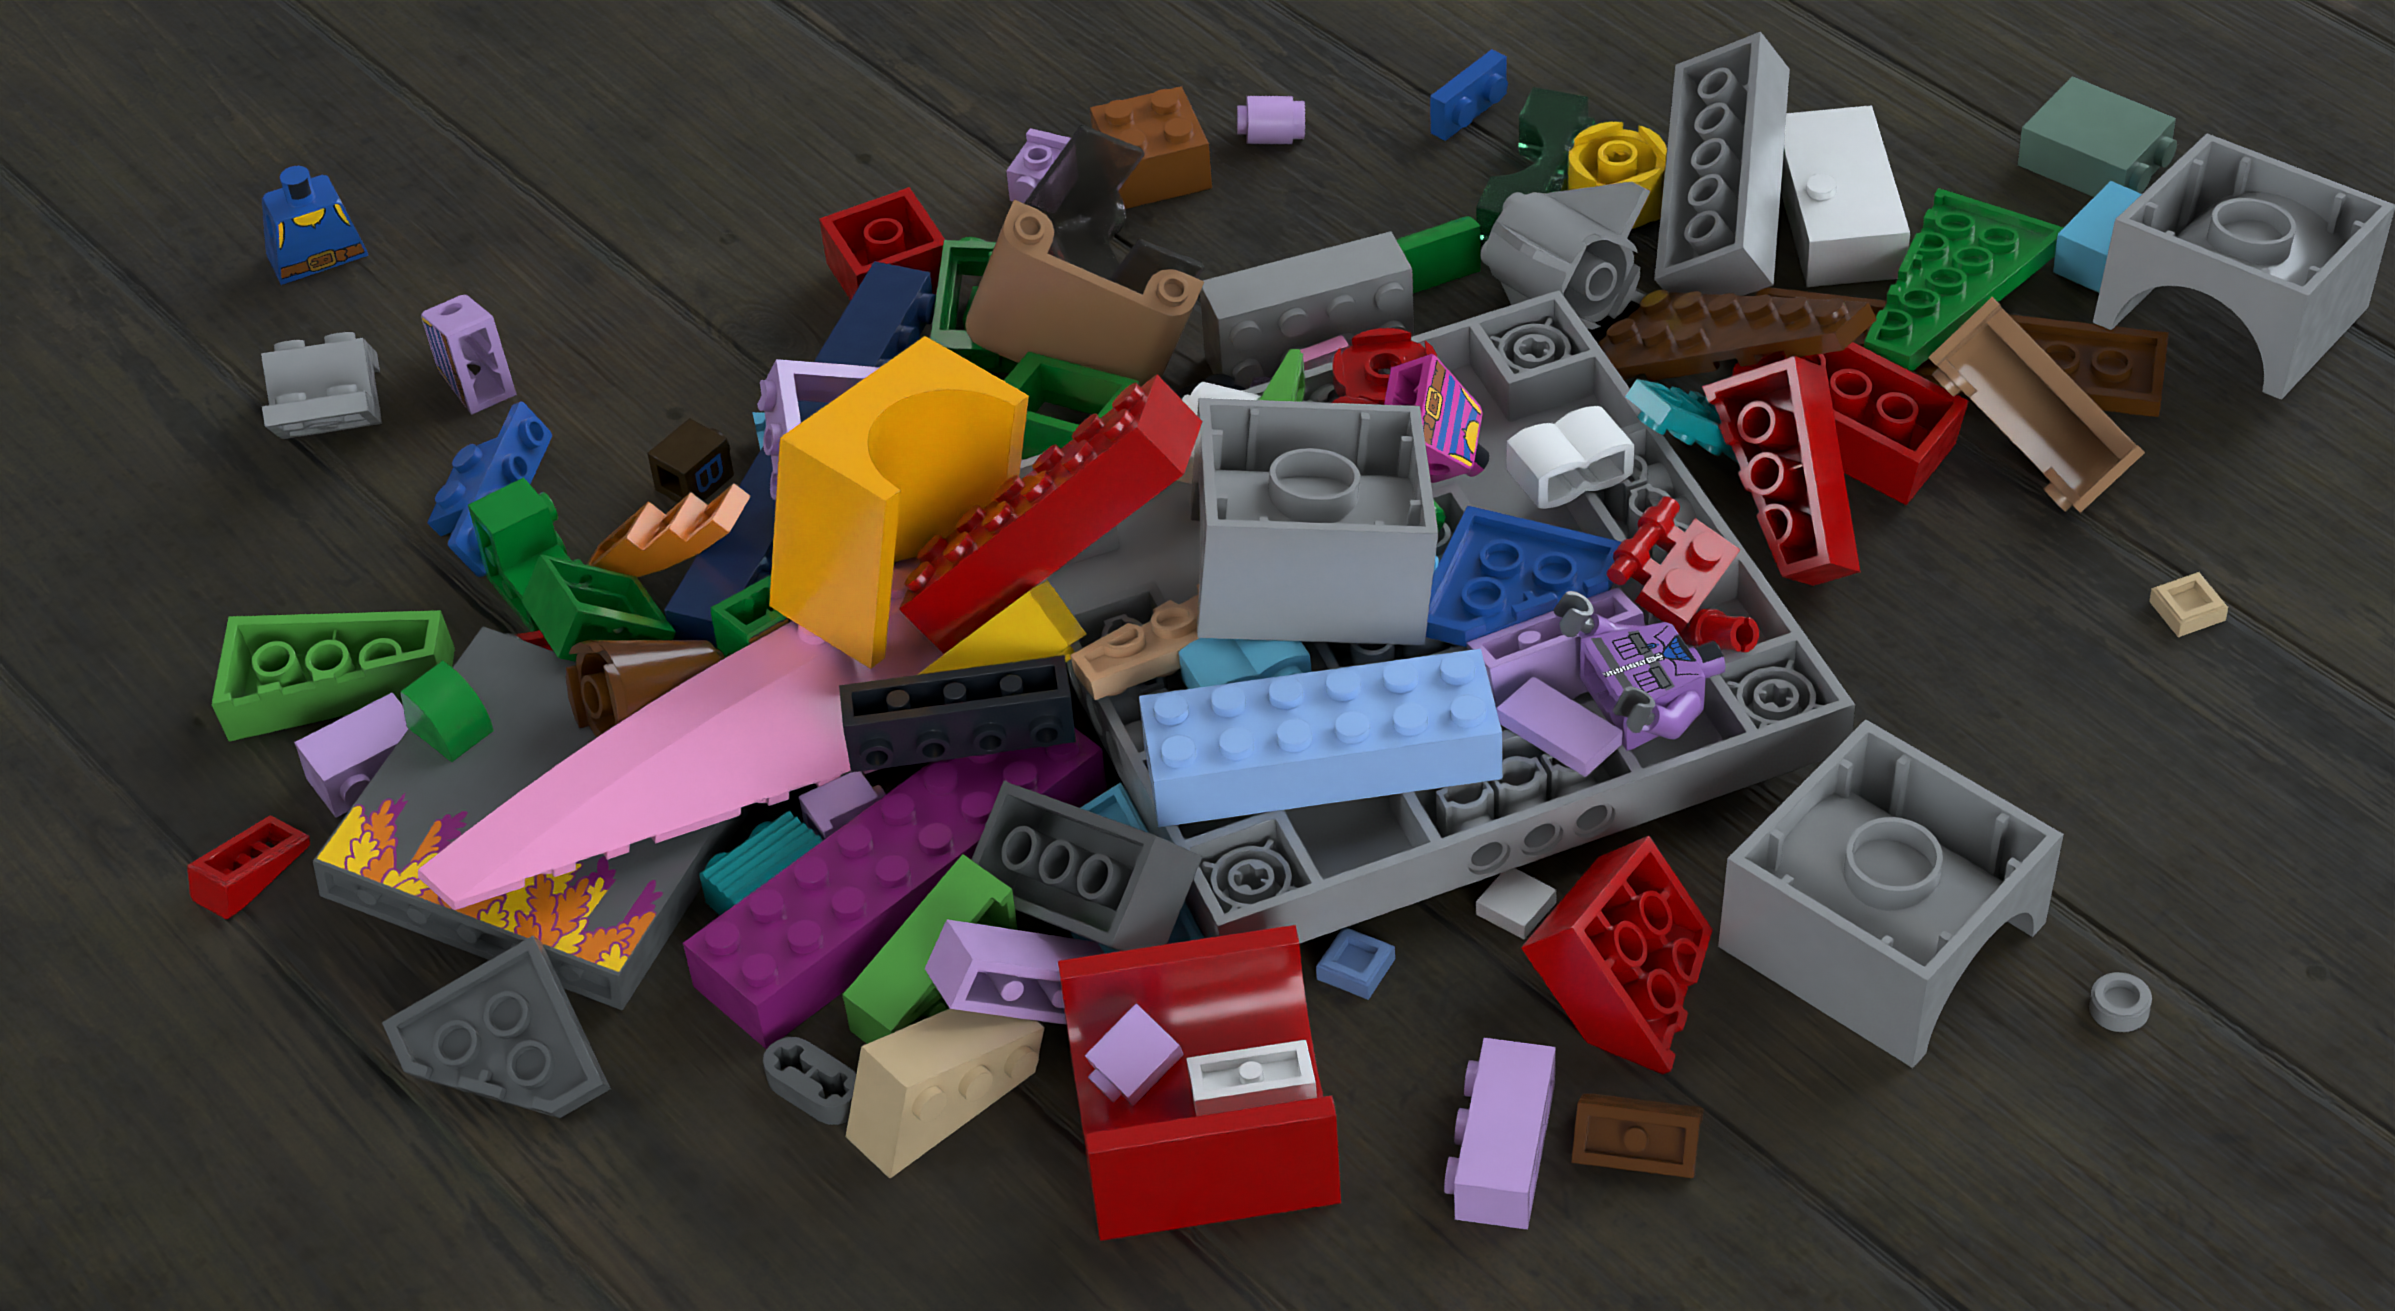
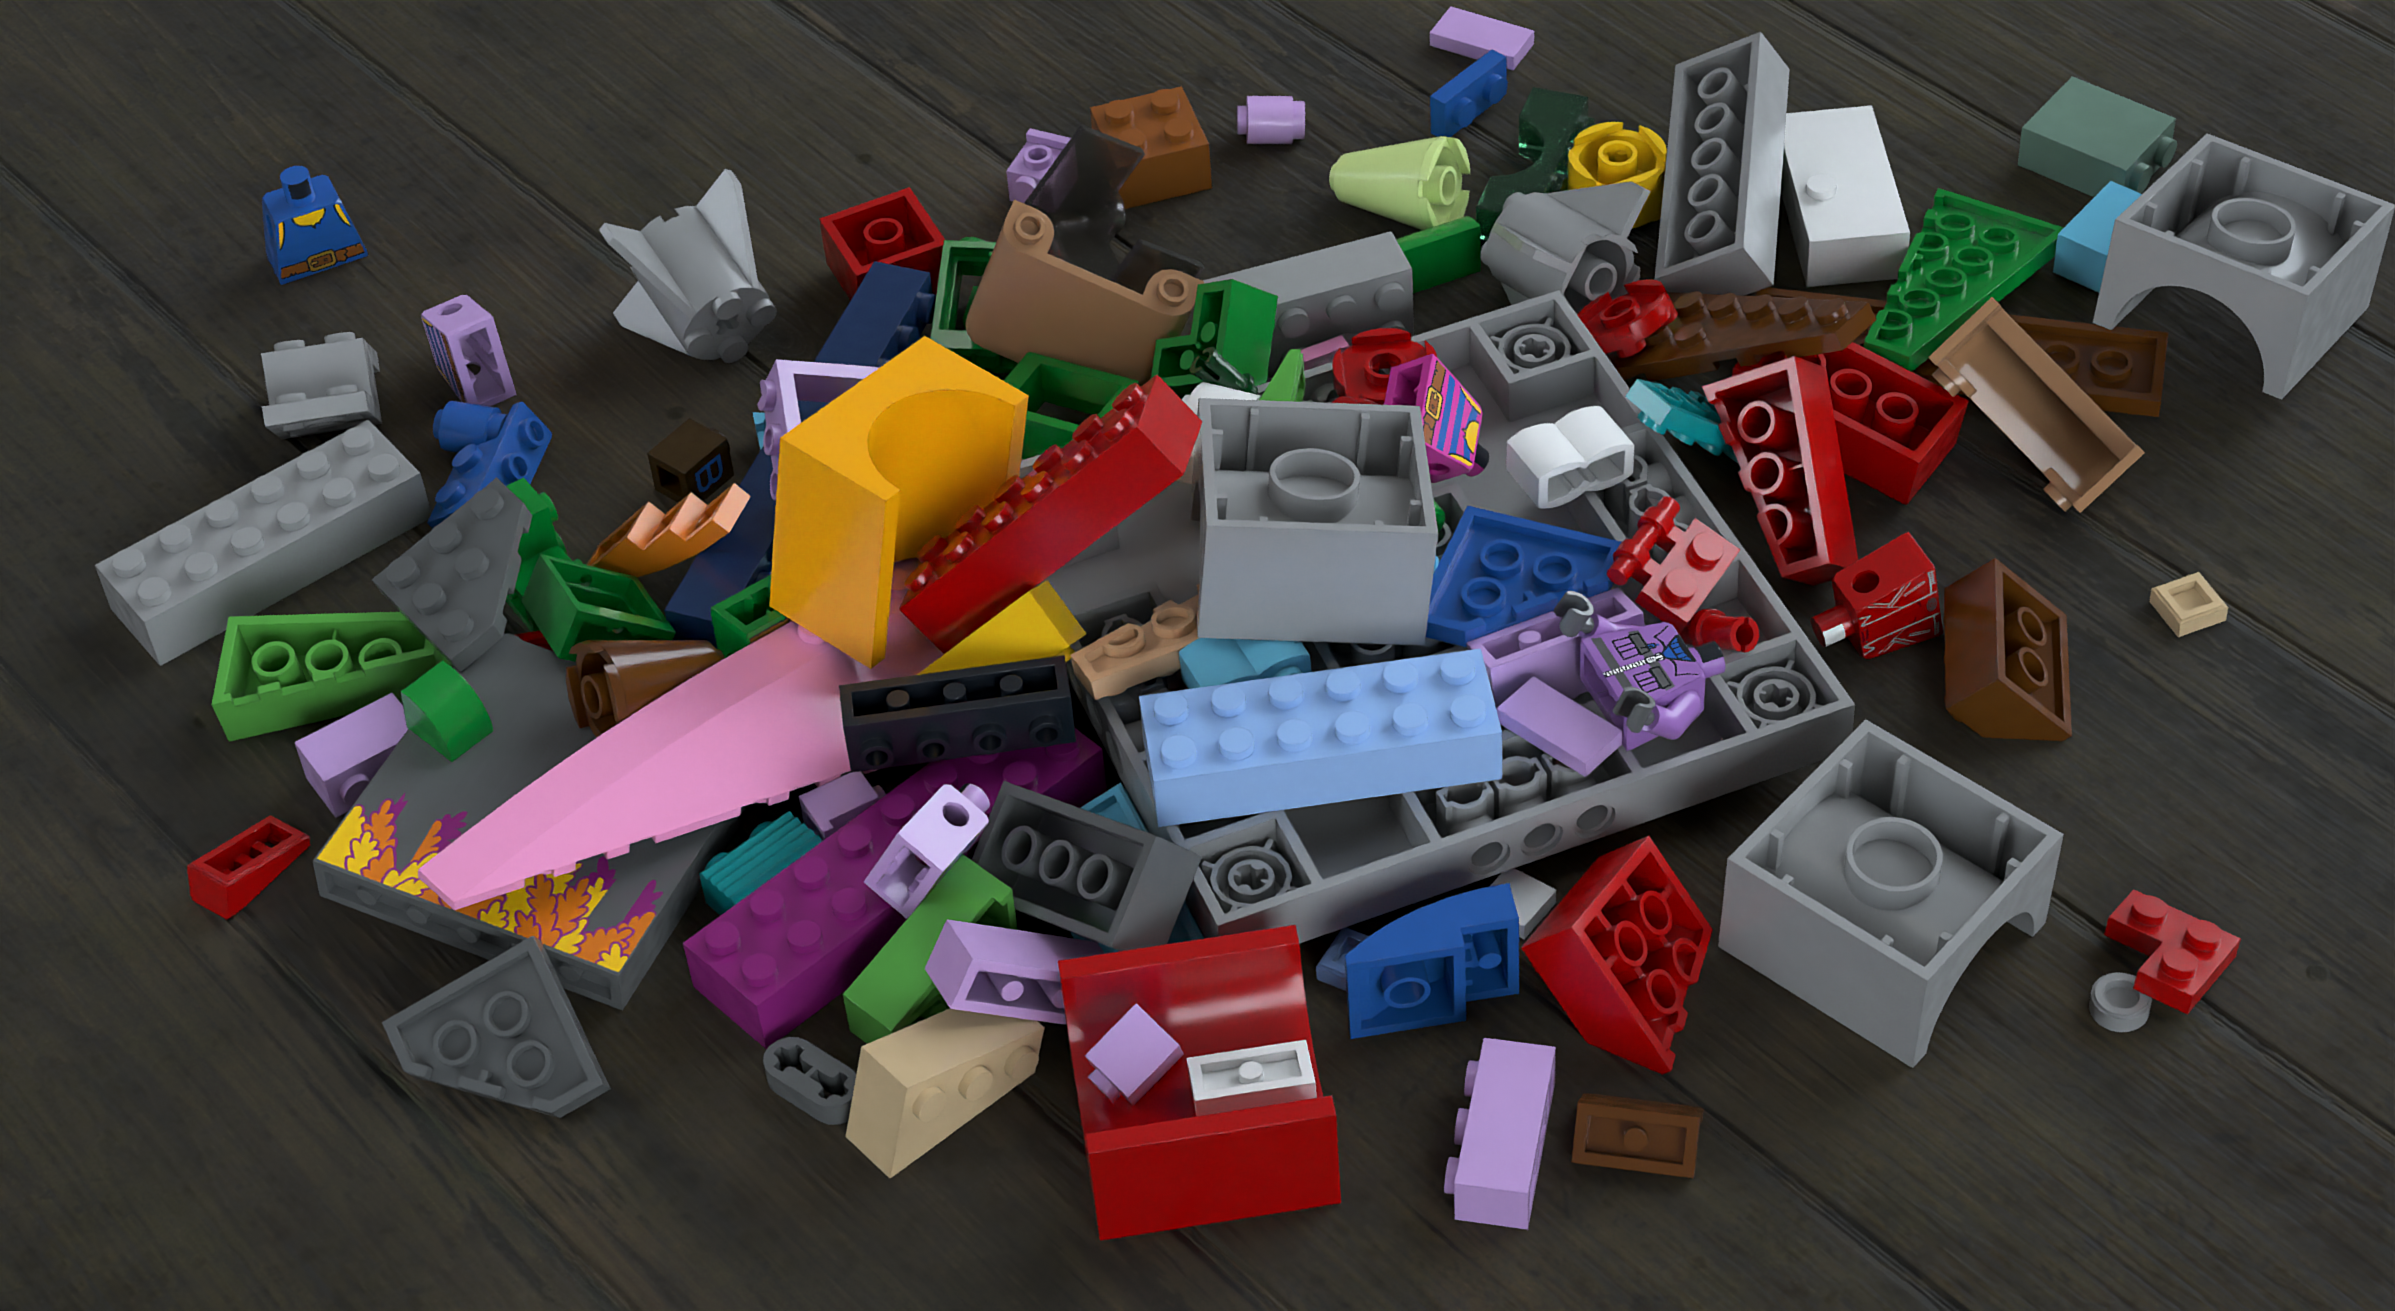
(264, 541): none -> light grey brick
(460, 575): none -> dark grey plate
(466, 424): none -> blue brick
(695, 277): none -> light grey brick
(939, 837): none -> lavender torso
(1220, 372): none -> dark green pin
(1232, 320): none -> green brick
(1406, 181): none -> yellowish green cone
(1433, 963): none -> blue slope
(1477, 34): none -> lavender tile
(1630, 318): none -> red plate
(1883, 601): none -> red torso
(2006, 657): none -> reddish brown slope
(2182, 950): none -> red plate

